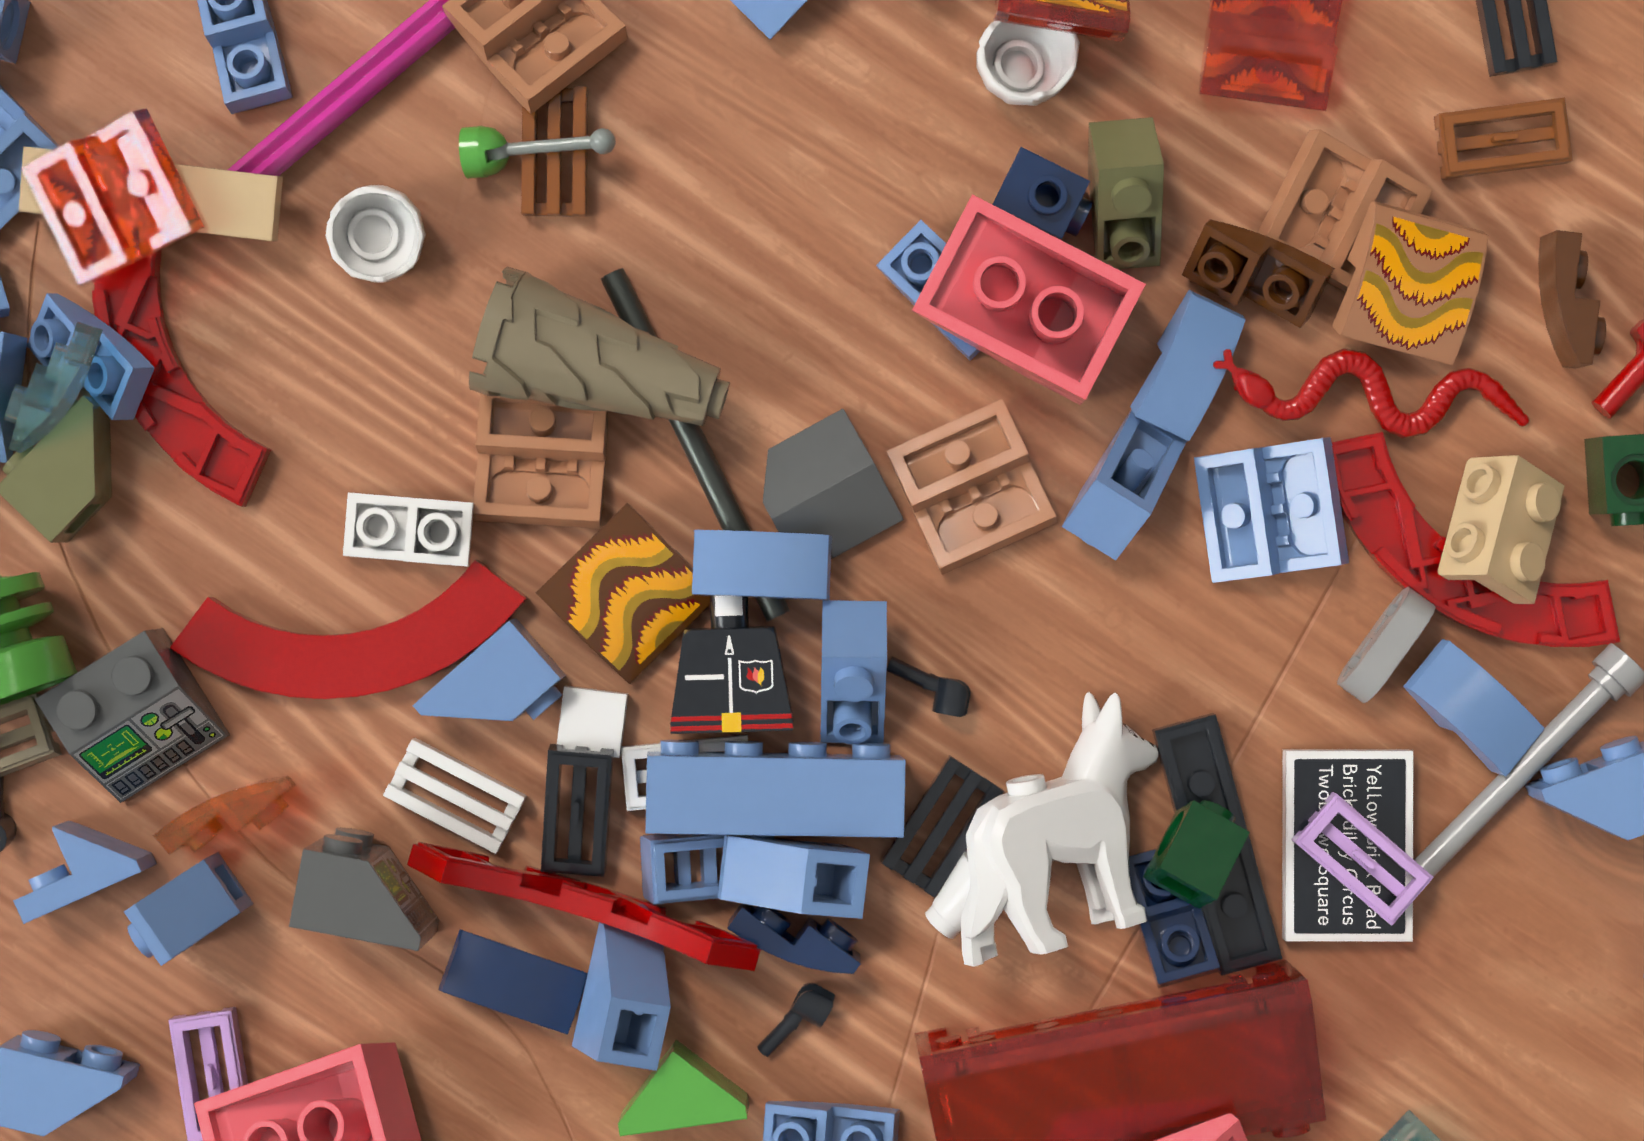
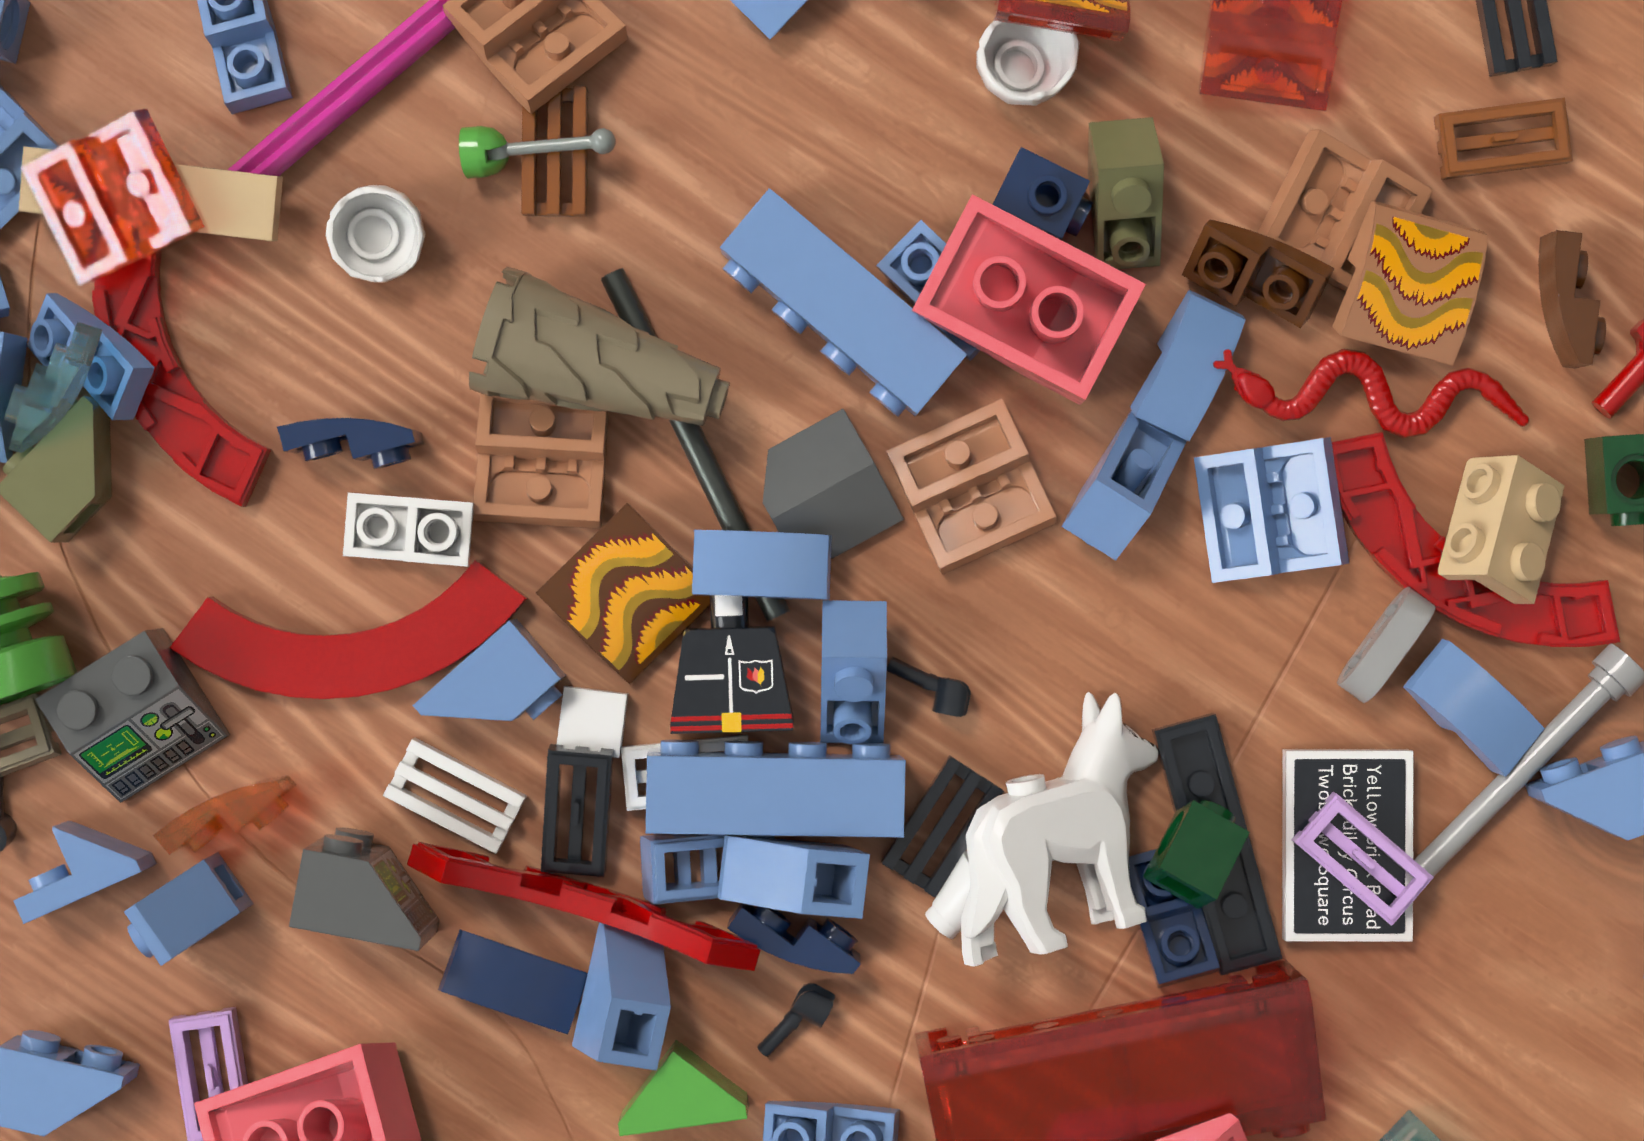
(368, 439): none -> dark blue slope
(841, 303): none -> medium blue brick

